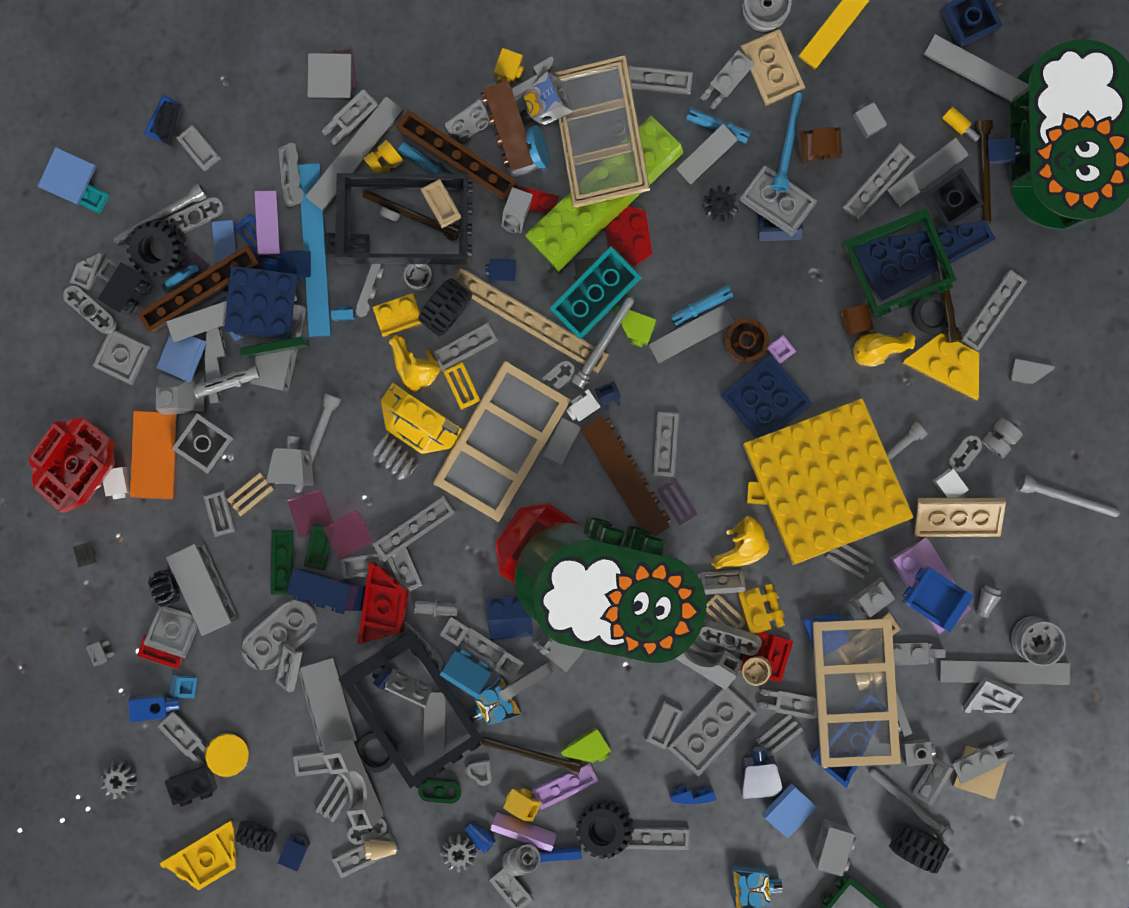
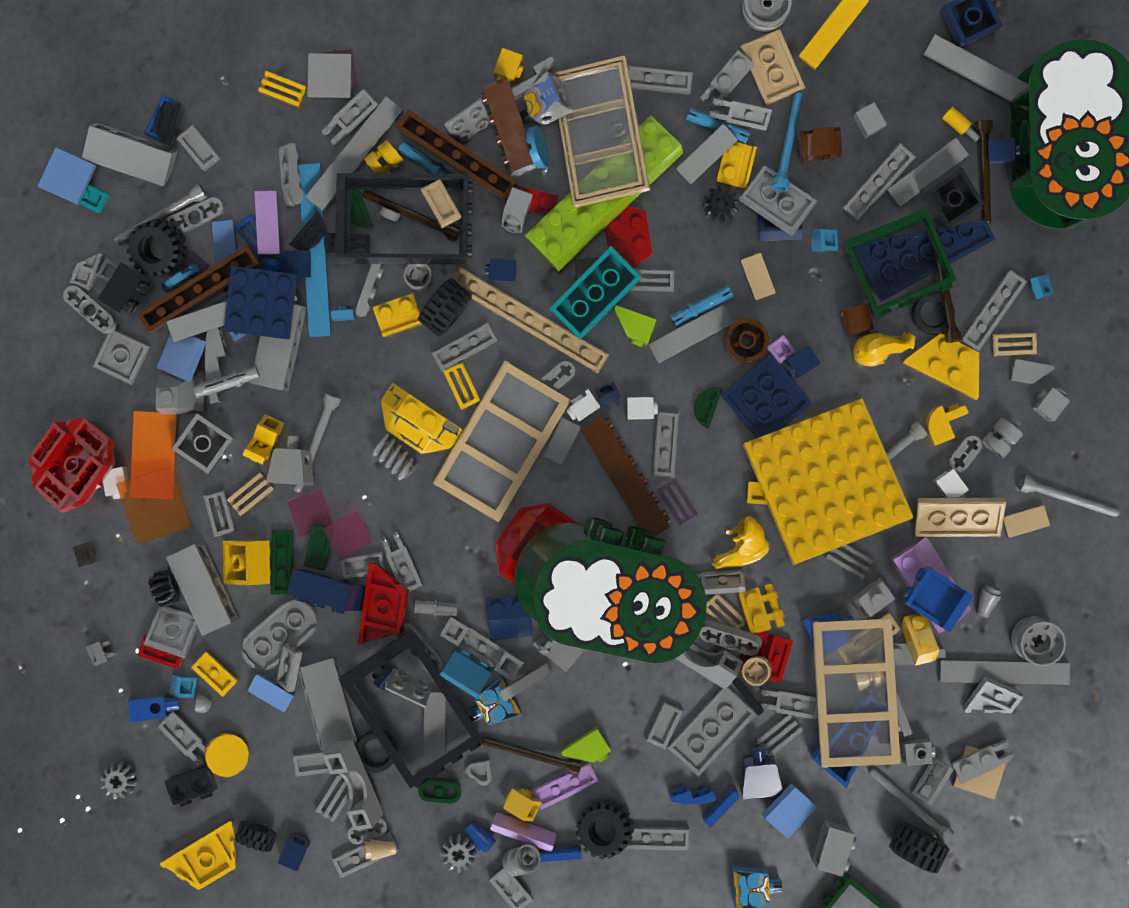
(129, 154): none -> light grey brick
(153, 505): none -> clear orange piece
(202, 704): none -> light grey hinge
(214, 673): none -> yellow plate
(246, 562): none -> yellow slope
(264, 439): none -> yellow brick
(265, 82): none -> yellow tile
(270, 692): none -> medium blue slope
(274, 347): dark green tile -> none
(310, 234): none -> black tile
(359, 212): none -> dark green tile
(413, 371): yellow piece -> none
(413, 528): light grey tile -> none
(582, 377): light grey piece -> none
(641, 408): none -> white brick
(656, 280): none -> light grey tile
(706, 405): none -> dark green tile
(721, 807): none -> blue tile
(736, 165): none -> yellow plate
(743, 113): none -> light grey hinge
(748, 696): none -> black tile
(757, 276): none -> tan tile
(801, 362): none -> dark blue brick
(824, 239): none -> dark azure slope
(919, 638): none -> yellow brick
(938, 424): none -> yellow brick
(995, 344): none -> tan tile
(1025, 521): none -> tan tile
(1042, 286): none -> dark azure plate
(1051, 403): none -> light grey brick

